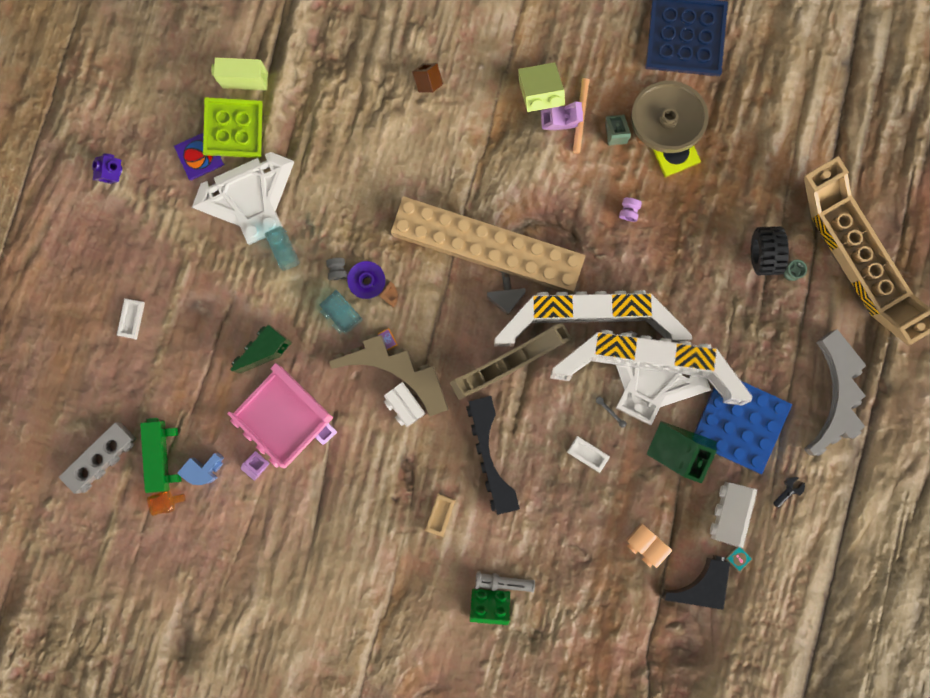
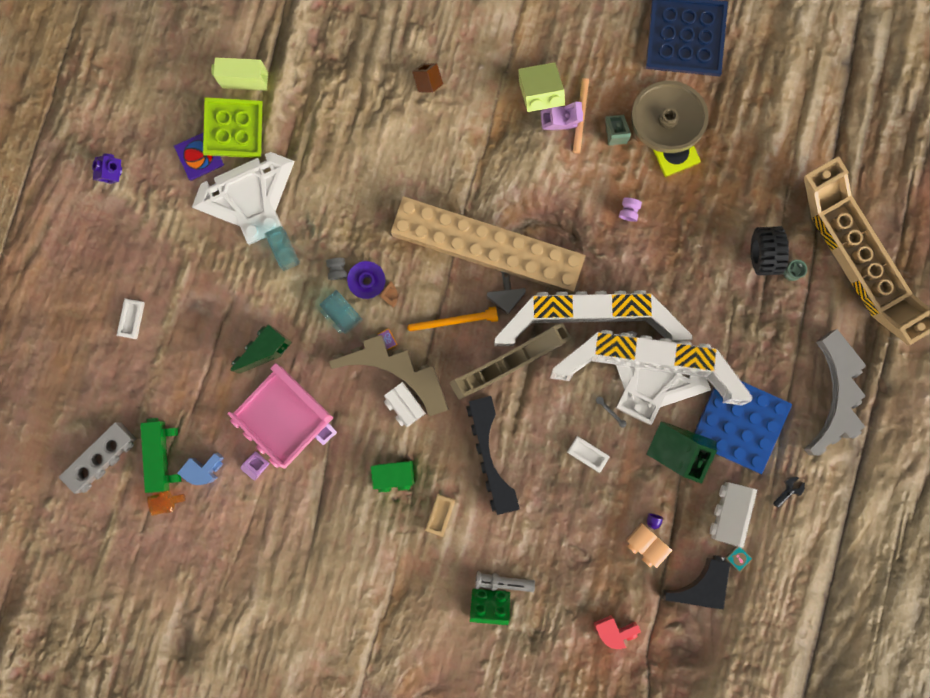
(392, 475): none -> green brick
(489, 314): none -> light orange piece
(612, 635): none -> coral brick
(654, 521): none -> dark purple hinge

